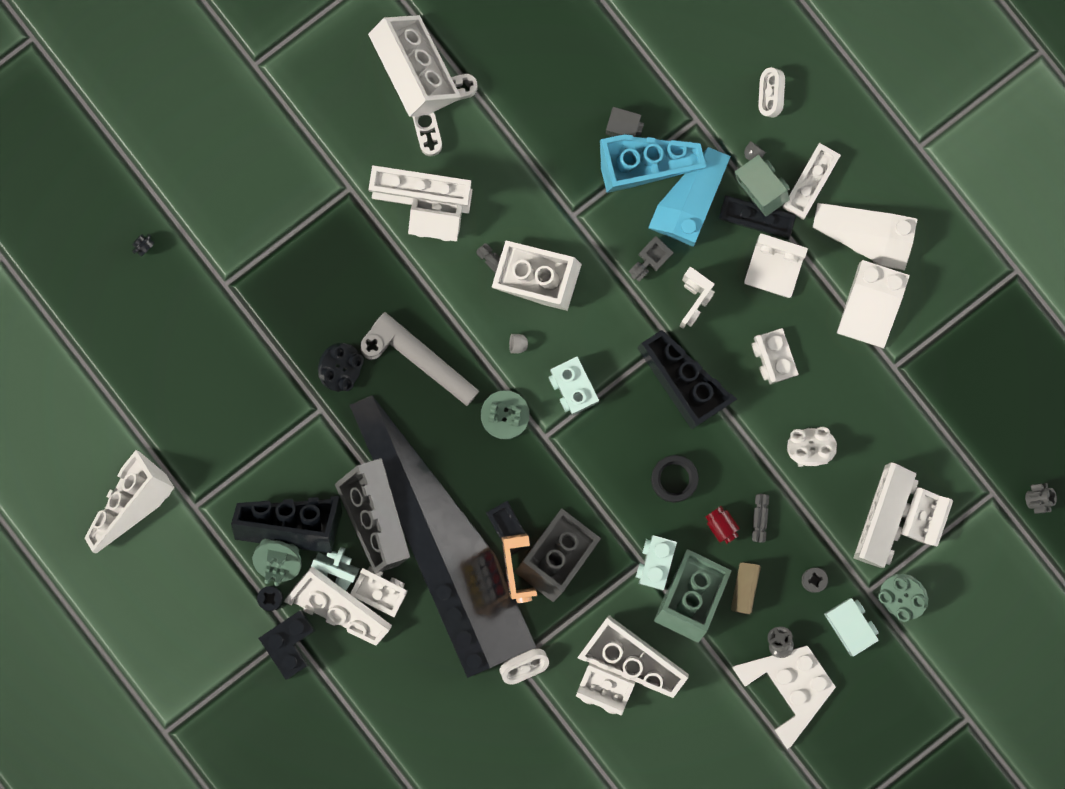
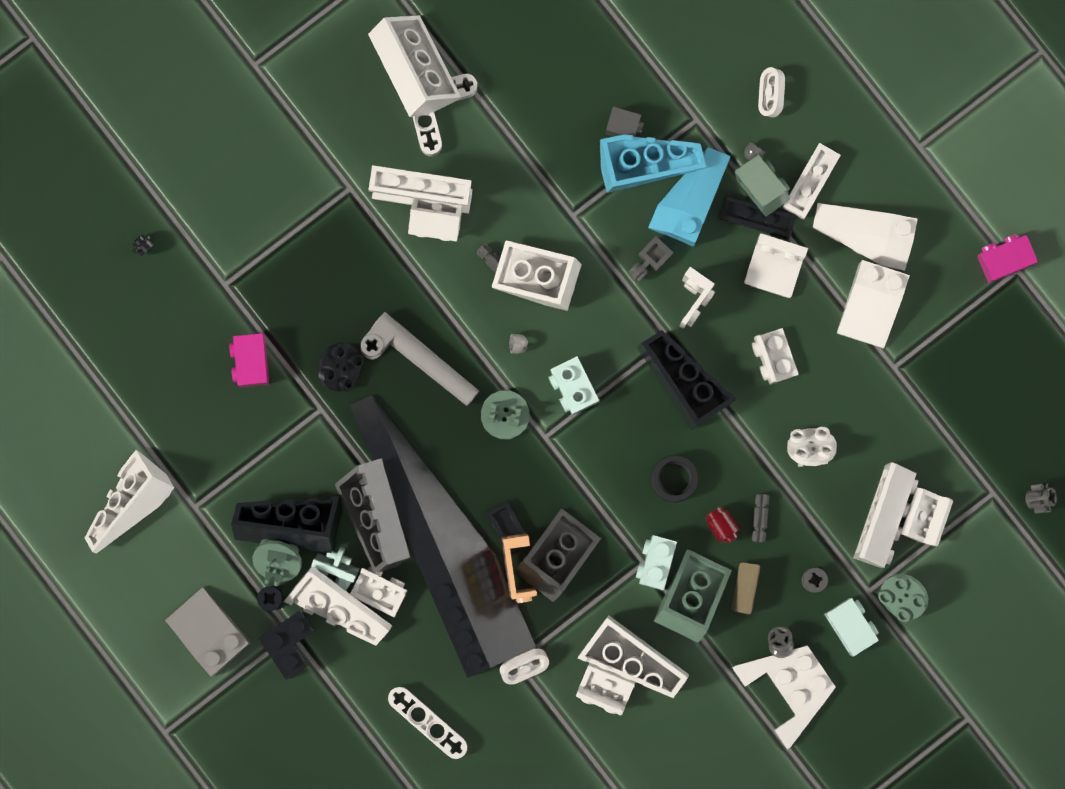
(208, 632): none -> light grey slope
(249, 360): none -> dark pink brick
(425, 725): none -> white beam
(1007, 258): none -> dark pink brick

